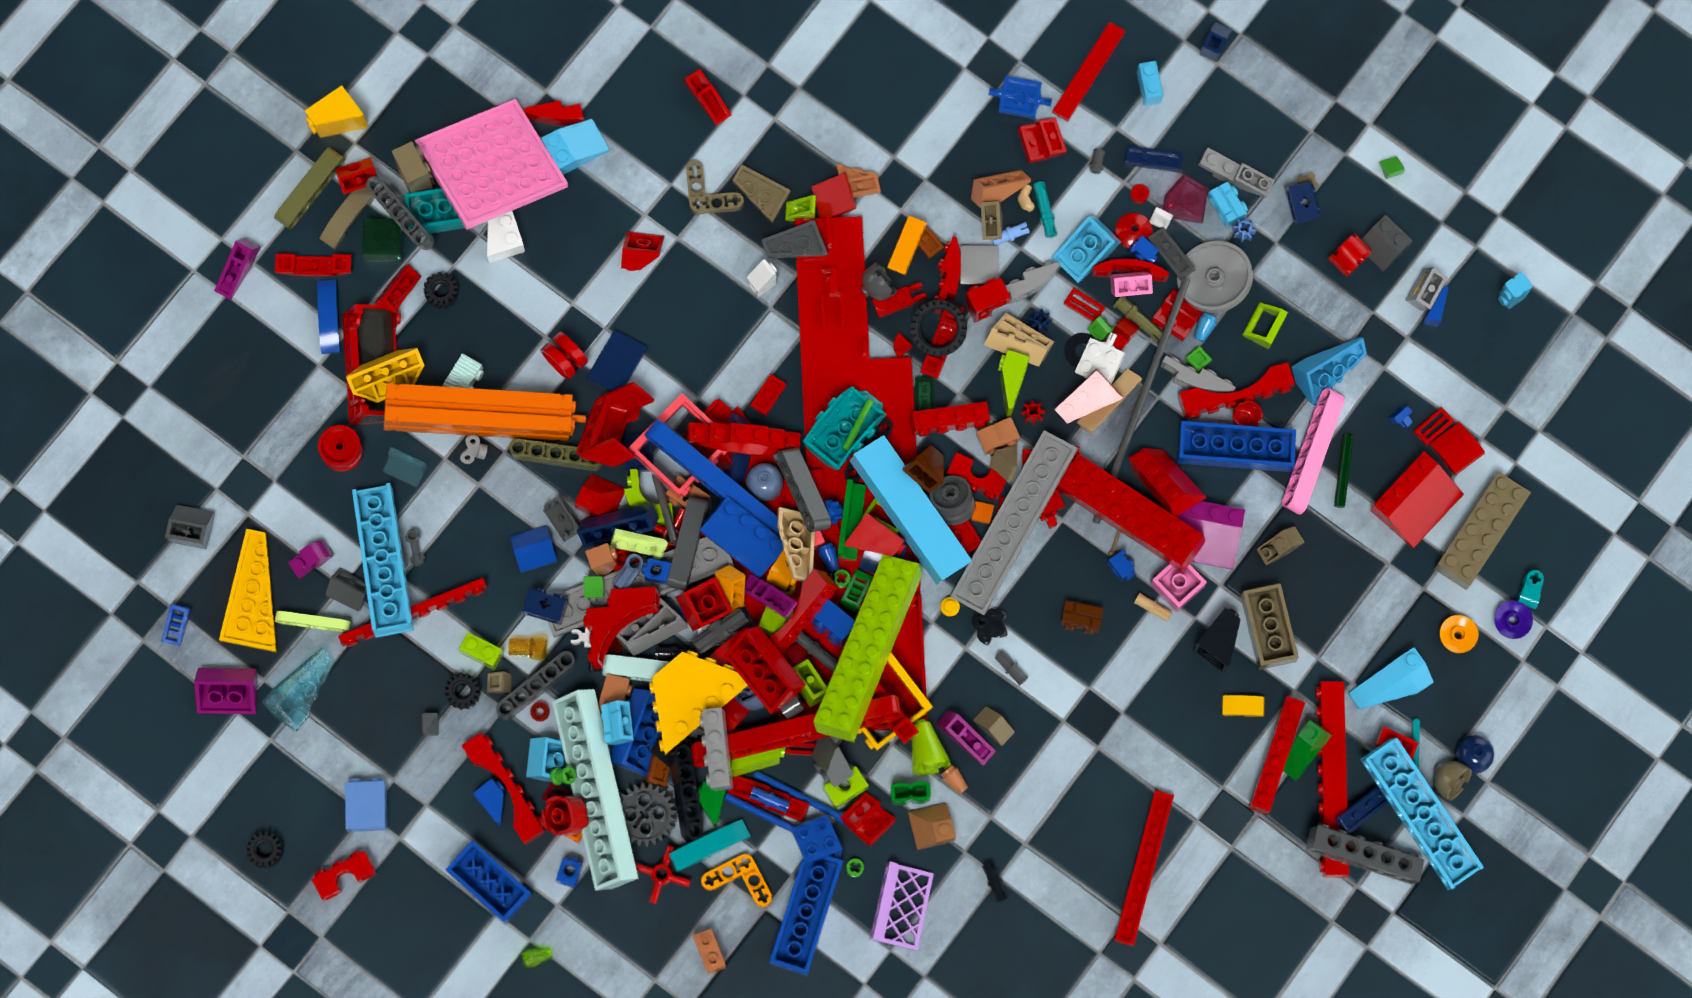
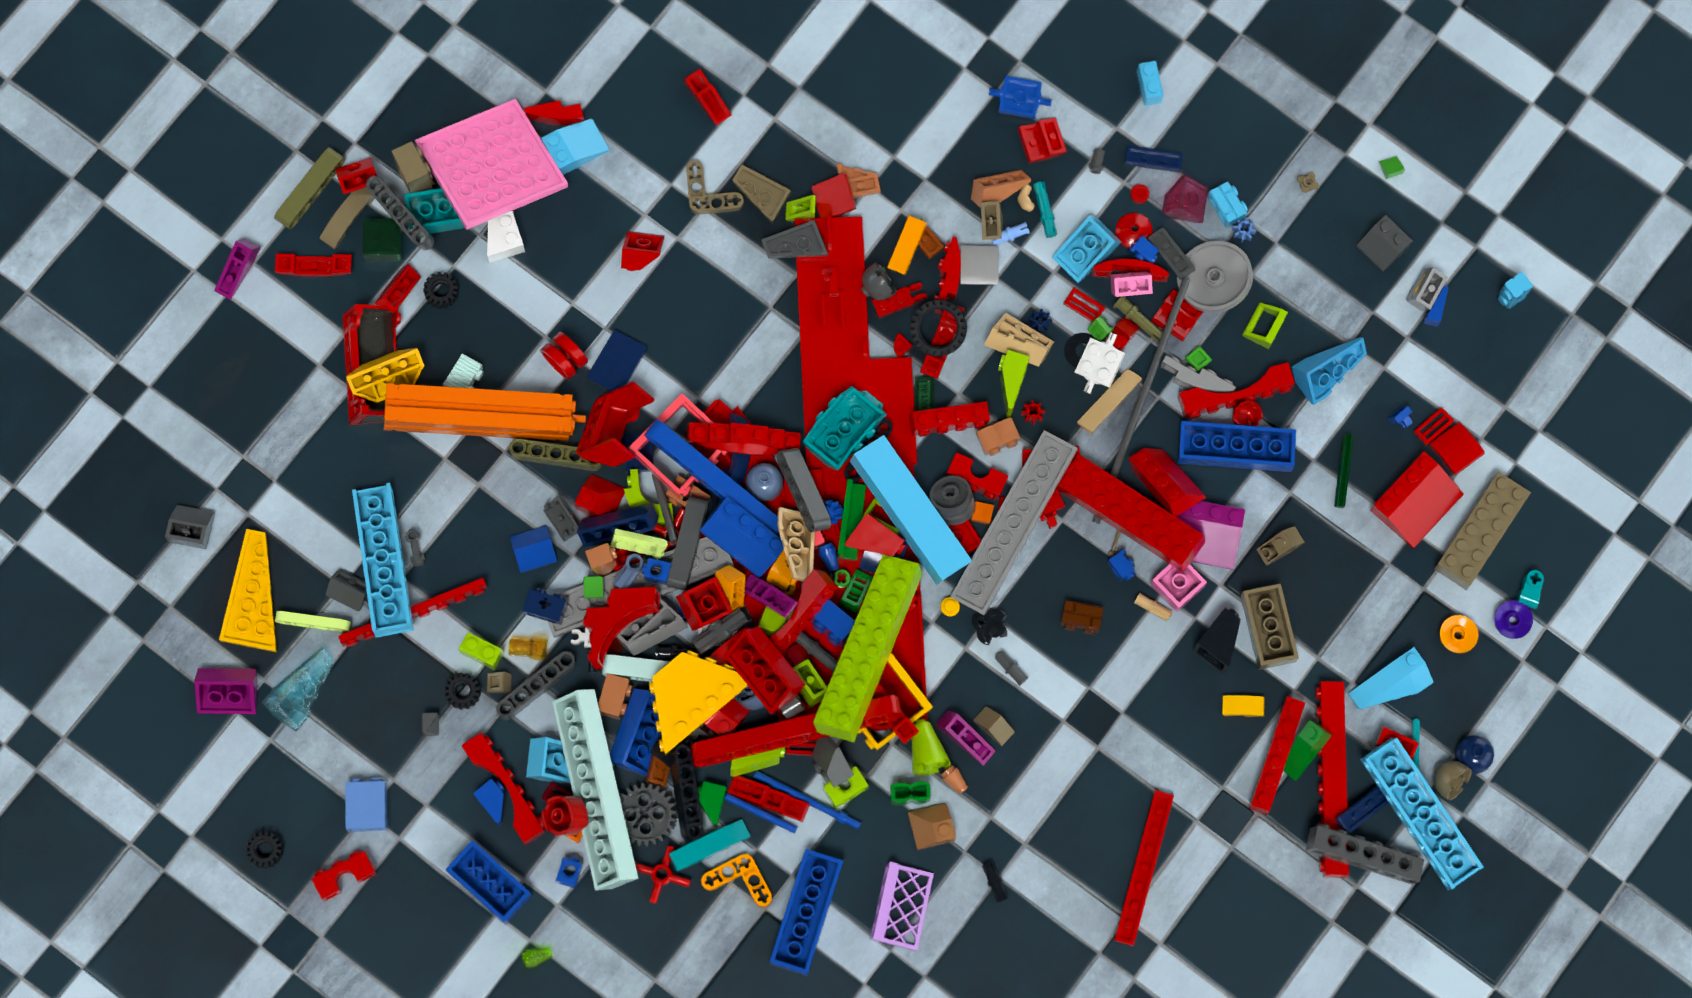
(175, 607): blue slope -> none
(310, 558): magenta brick -> none
(328, 316): blue slope -> none
(330, 444): red wheel -> none
(335, 114): yellow slope -> none
(404, 467): clear light blue panel -> none
(473, 449): light grey piece -> none
(537, 706): clear red plate -> none
(566, 775): bright green bush -> none
(617, 722): medium azure brick -> none
(709, 951): nougat brick -> none
(717, 749): light grey brick -> none
(762, 278): white slope -> none
(768, 395): red plate -> none
(770, 799): blue pin -> none
(817, 840): blue bracket -> none
(854, 873): bright green bush -> none
(857, 425): bright green bar -> none
(867, 819): red slope -> none
(927, 469): reddish brown slope -> none
(984, 299): red brick -> none
(1005, 462): dark tan slope -> none
(1032, 281): light grey slope -> none
(1088, 72): red tile -> none
(1088, 397): wedge -> none
(1161, 218): white tile -> none
(1205, 326): dark azure cone -> none
(1215, 41): dark blue slope -> none
(1236, 174): light grey slope -> none
(1296, 194): dark blue brick -> none
(1313, 451): bright pink beam -> none
(1350, 253): red brick -> none

